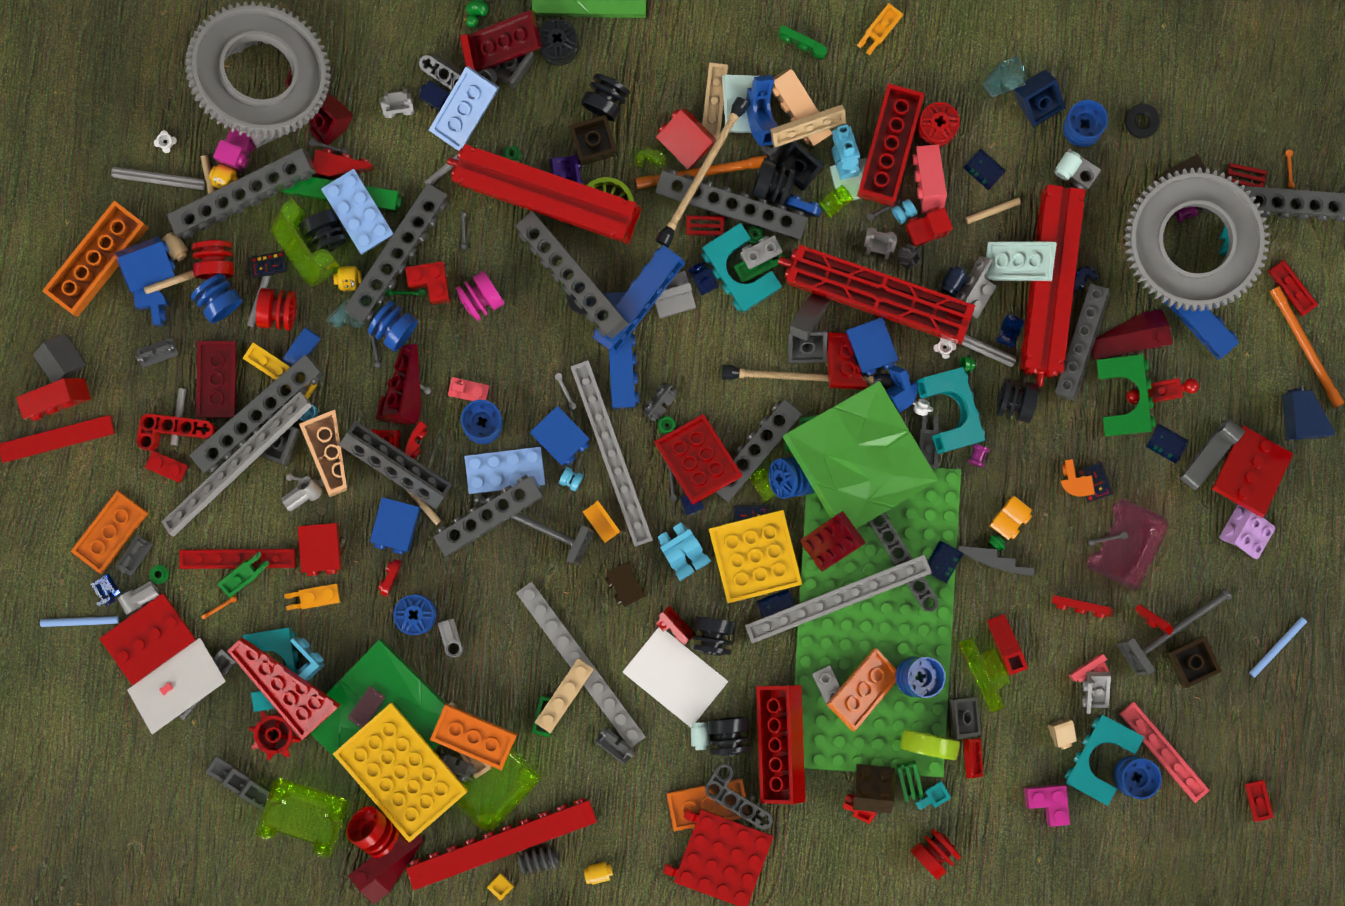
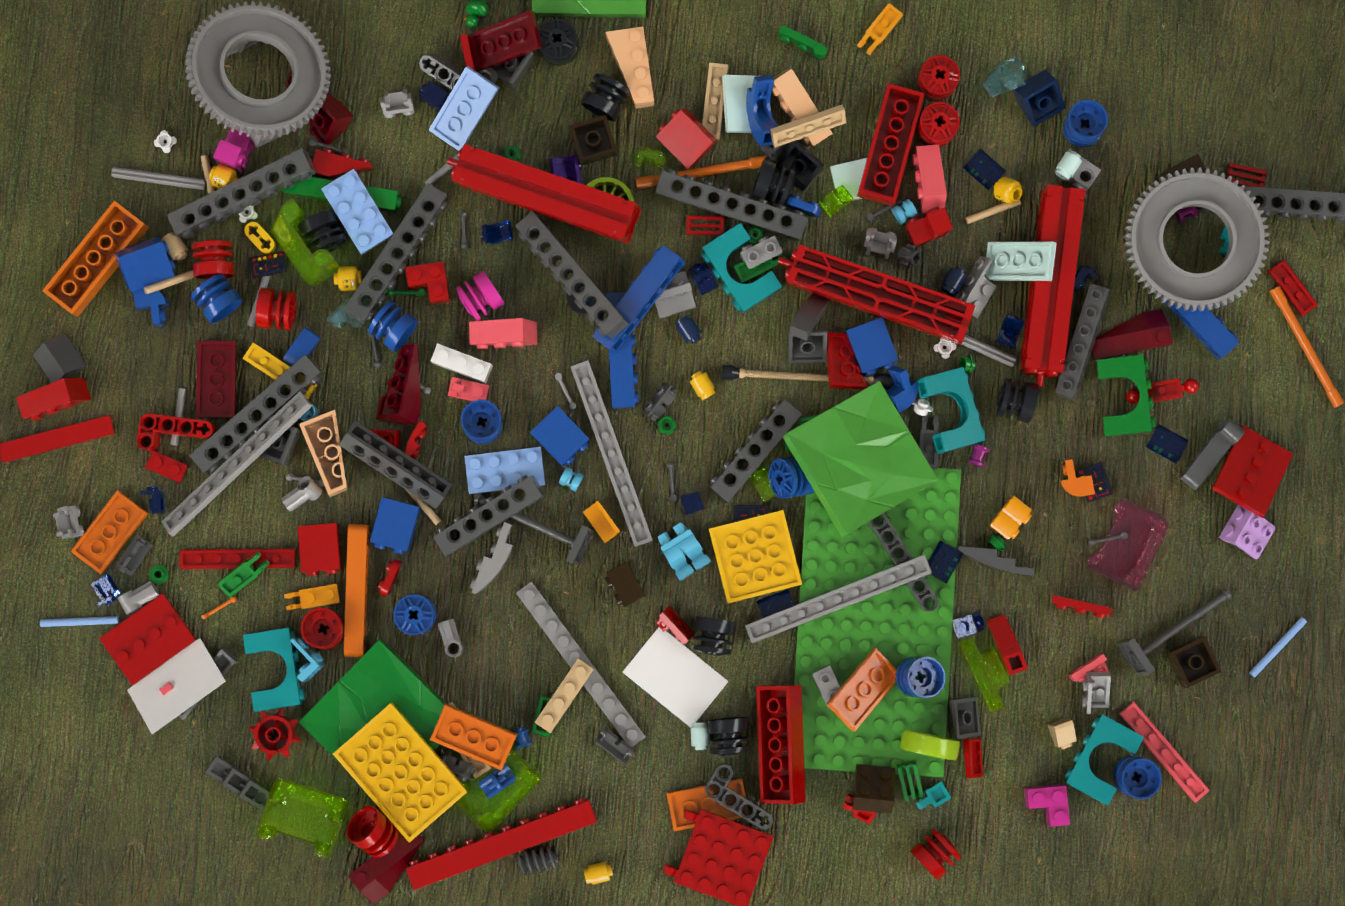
(67, 522): none -> light grey piece
(156, 504): none -> clear blue bracket
(157, 352): dark grey hinge -> none
(251, 215): none -> white plate
(263, 235): none -> yellow beam
(292, 696): wing -> none
(312, 625): none -> red wheel
(356, 590): none -> orange beam
(366, 707): clear pink tile -> none
(461, 363): none -> white brick
(489, 567): none -> light grey slope
(497, 233): none -> clear blue bracket
(497, 781): none -> blue hips
(500, 886): yellow tile -> none
(503, 333): none -> coral wedge
(522, 738): none -> blue brick
(632, 59): none -> light nougat wedge
(688, 329): none -> dark blue brick
(698, 459): red plate -> none
(702, 385): none -> yellow brick
(737, 110): tan hose -> none
(832, 541): dark red plate -> none
(845, 152): medium azure hips -> none
(934, 88): none -> red wheel
(968, 625): none -> clear blue bracket
(1007, 190): none -> yellow head
(1147, 110): black tyre -> none
(1153, 620): red plate -> none
(1258, 800): red plate -> none
(1288, 154): orange hinge -> none
(1304, 416): dark blue slope -> none

